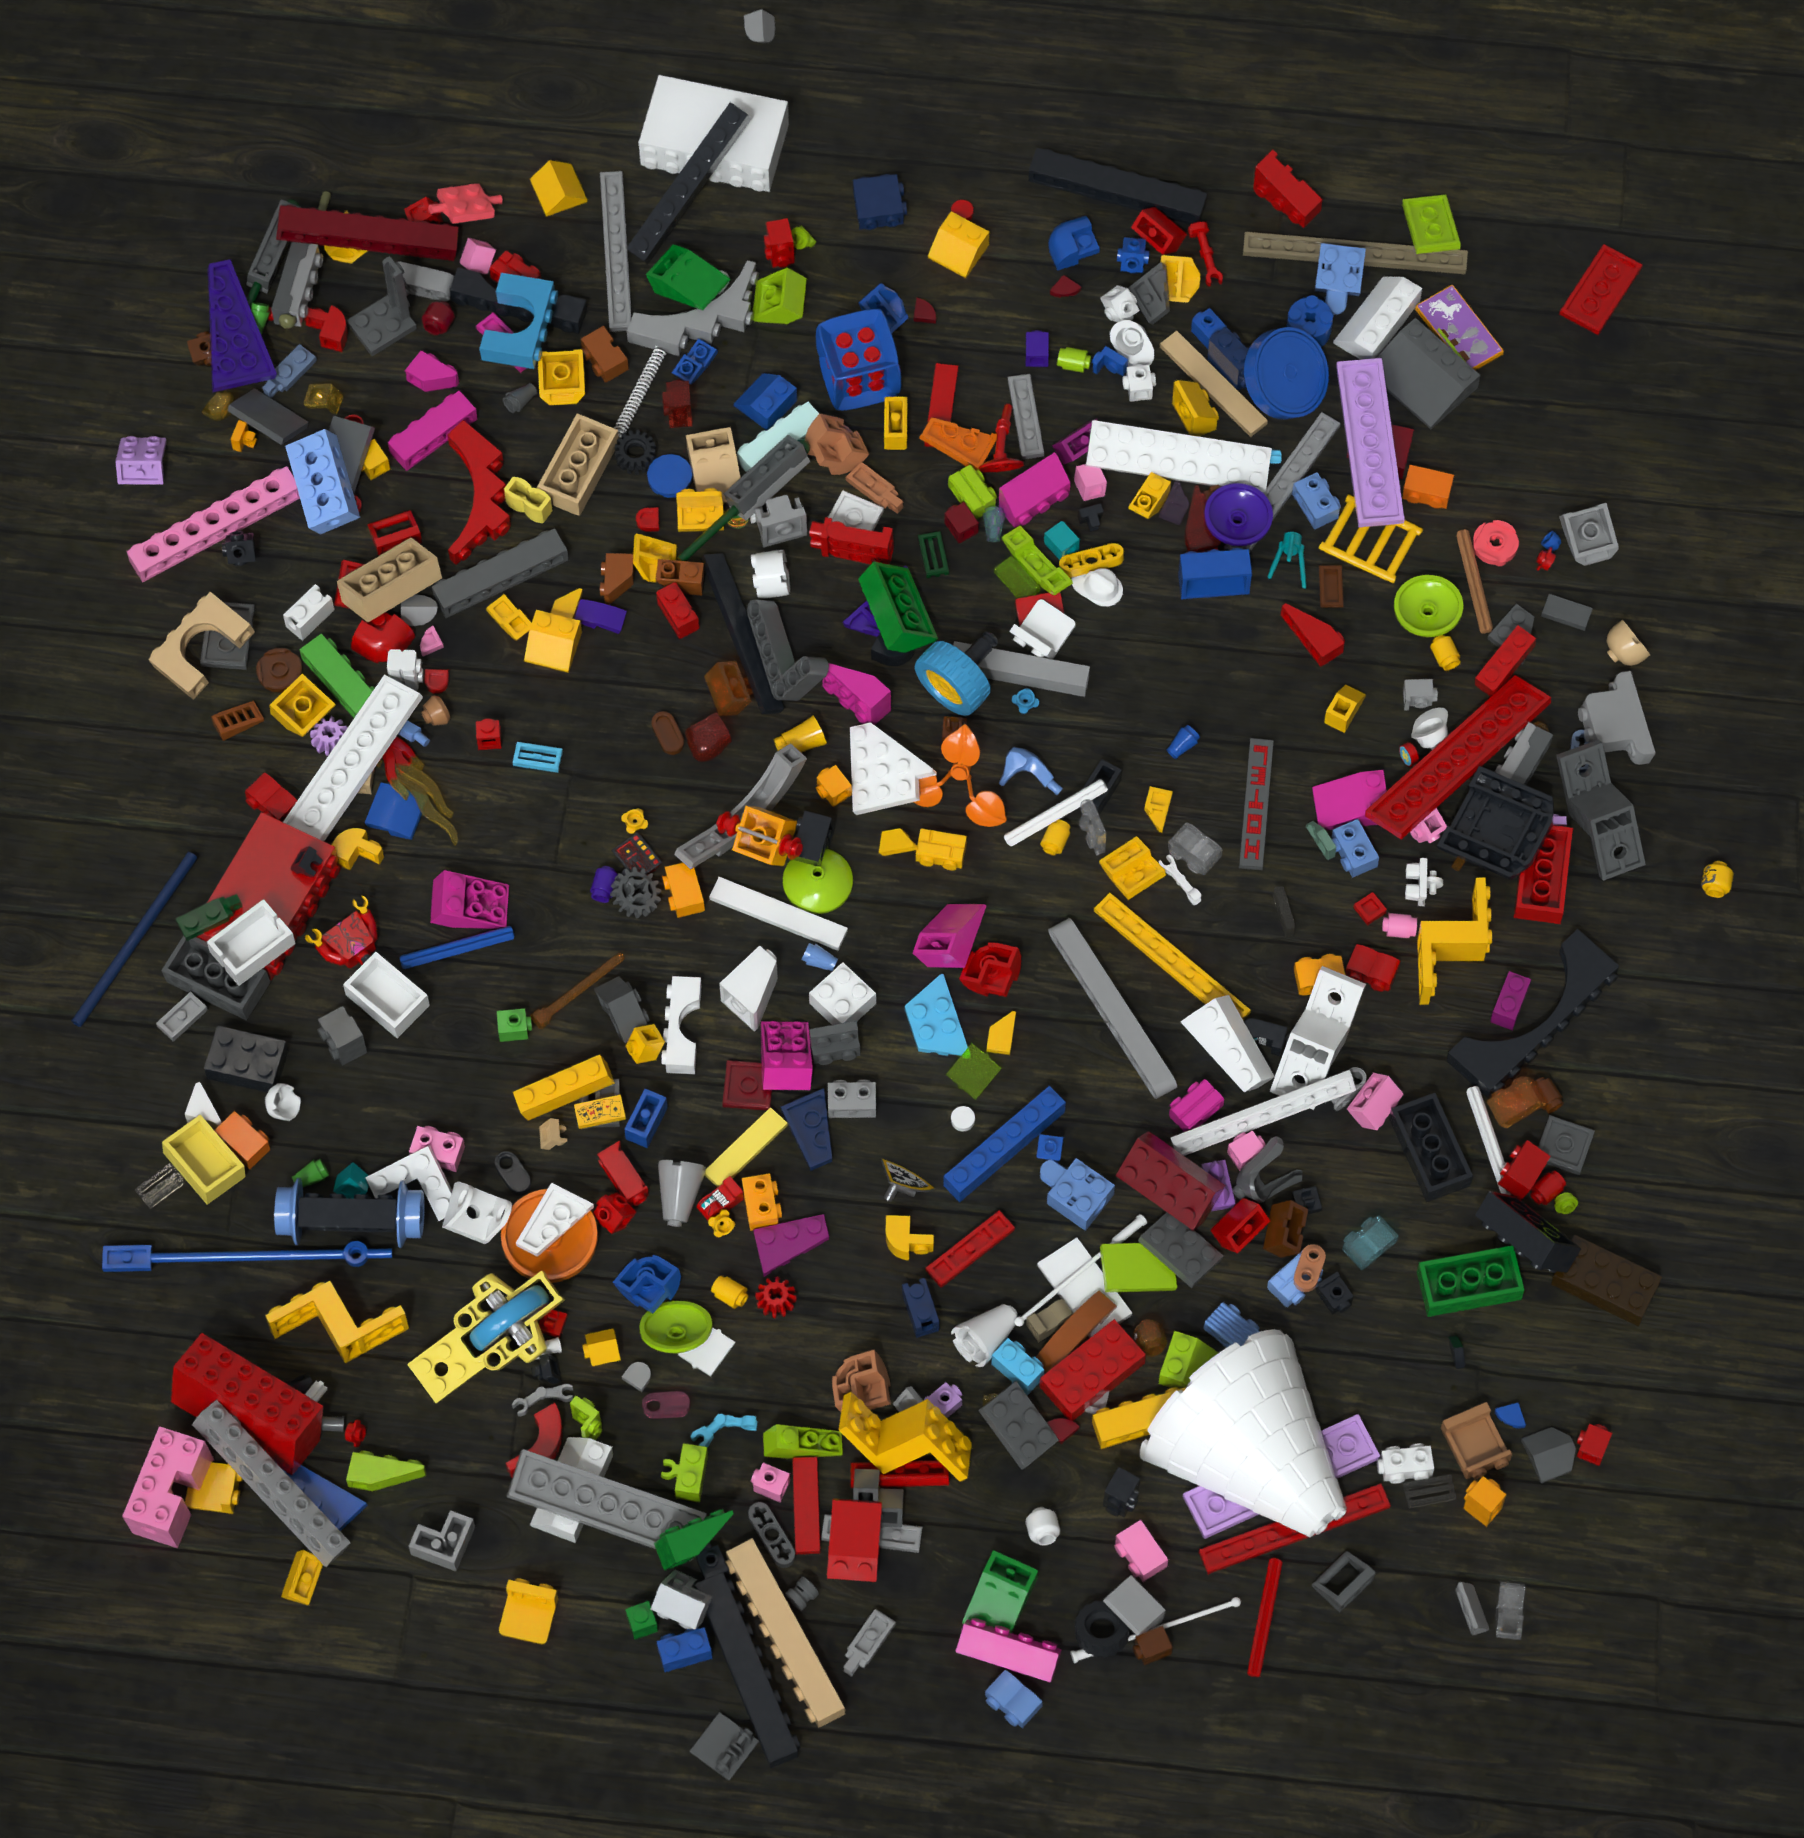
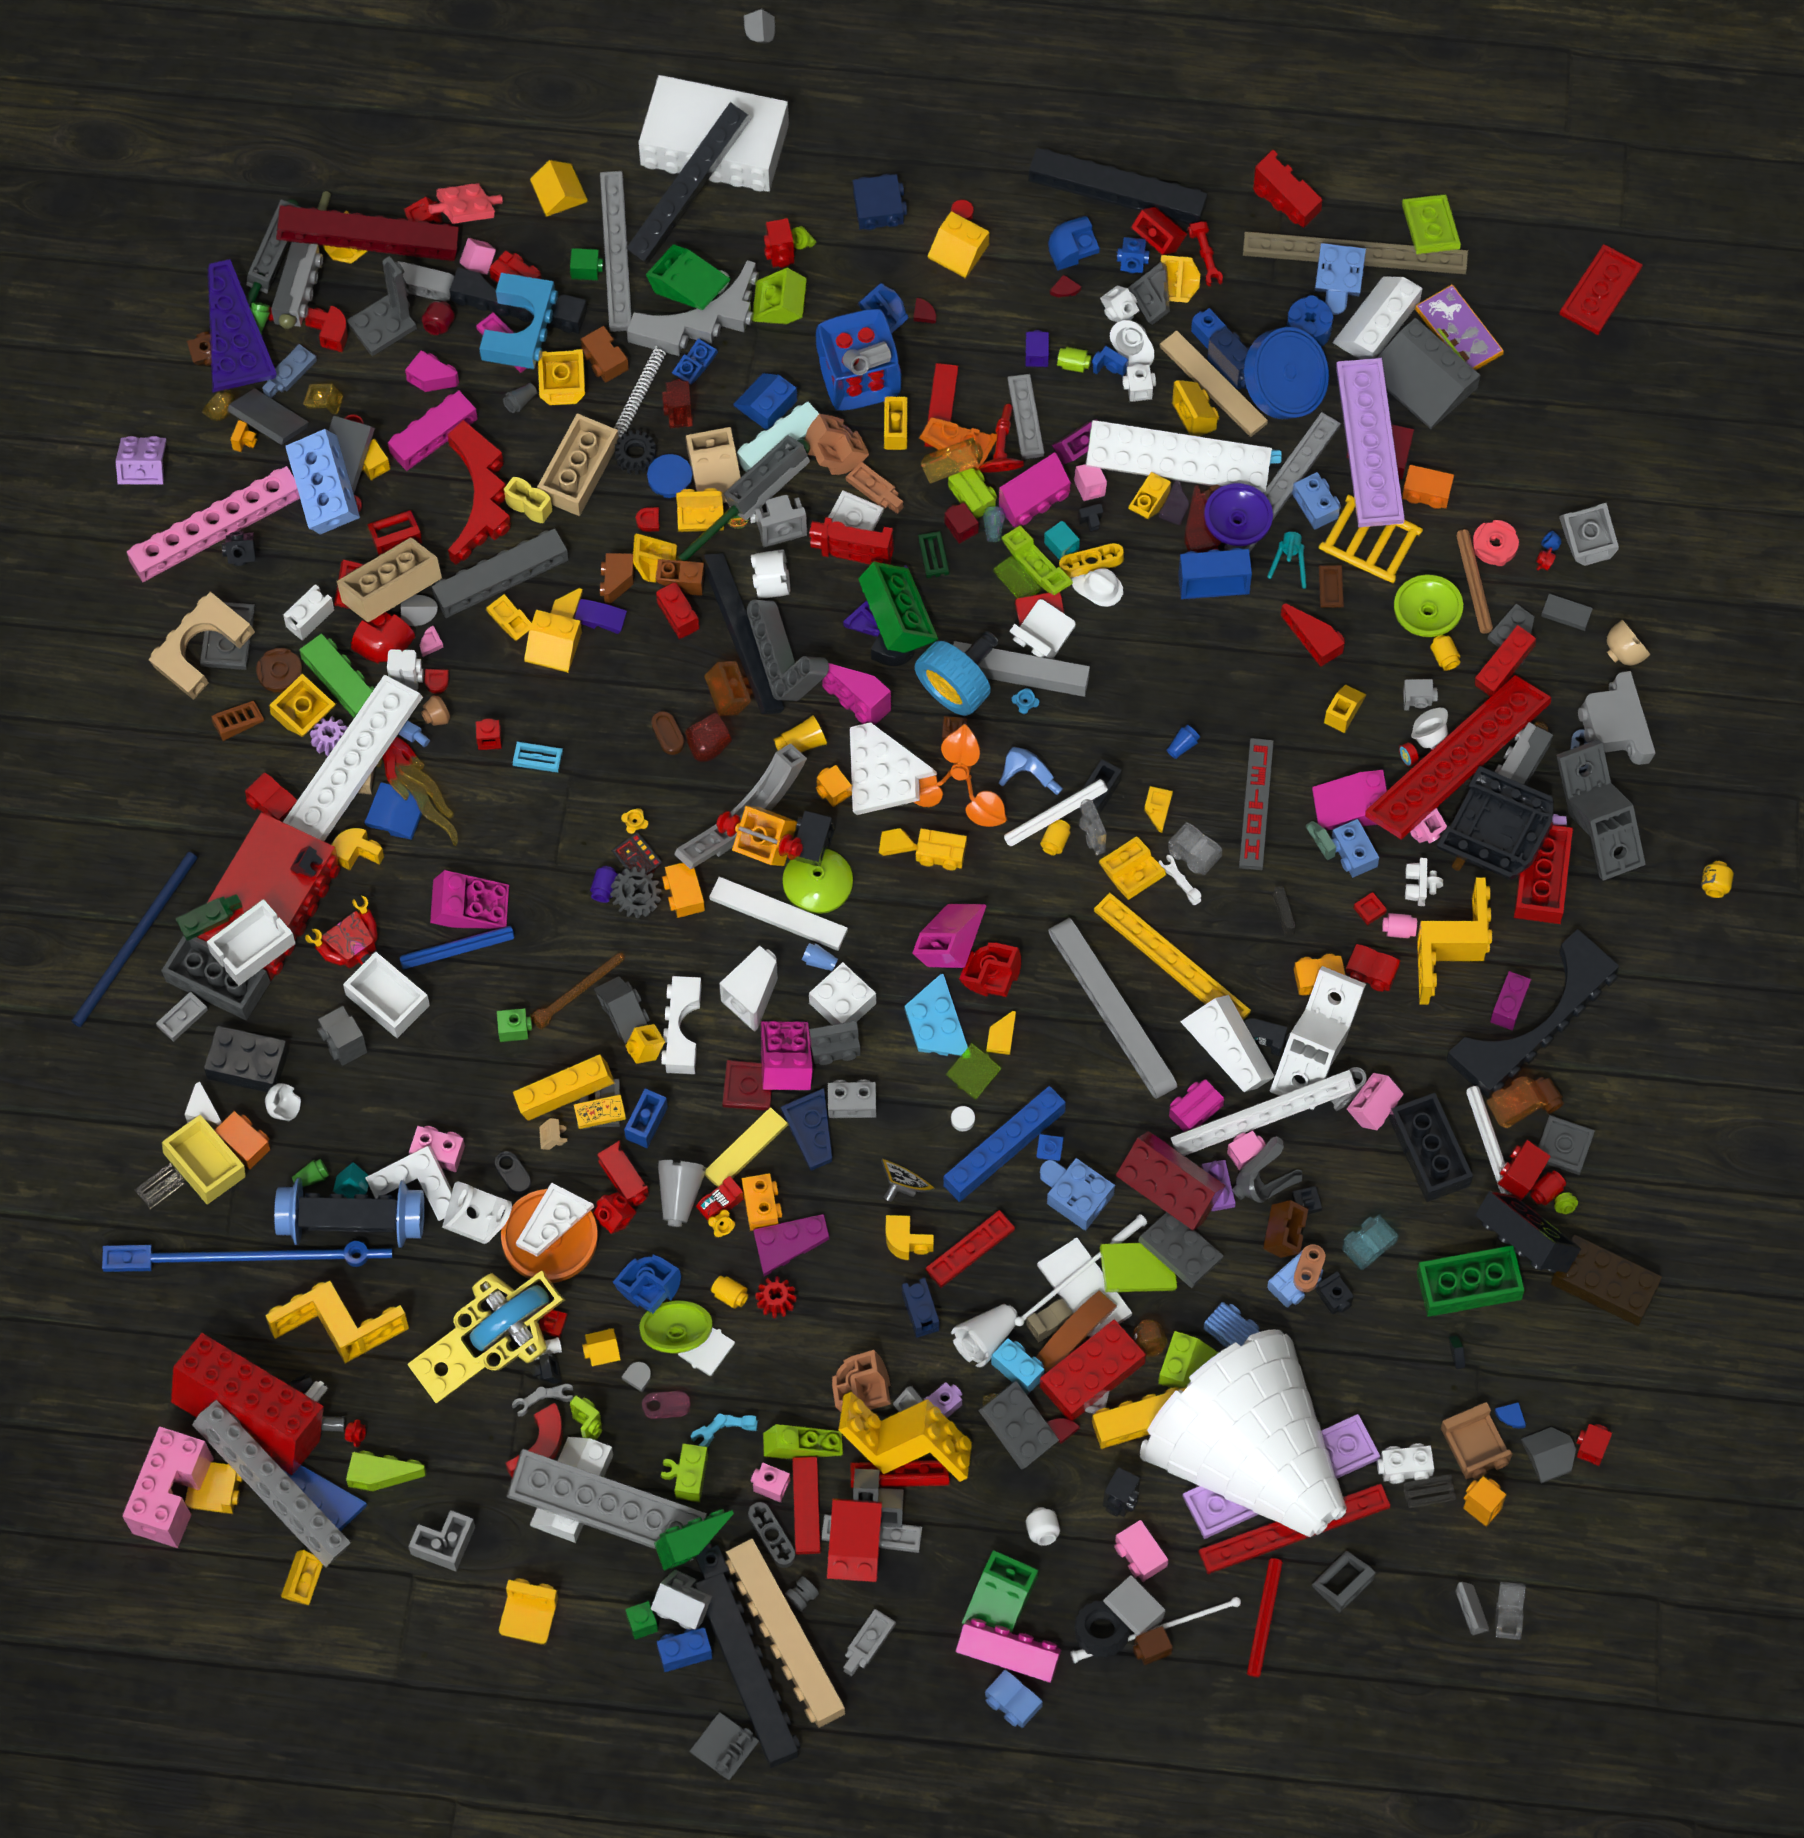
(585, 264): none -> green brick
(868, 358): none -> light grey piece
(952, 460): none -> clear yellow brick
(1240, 1225): red brick -> none

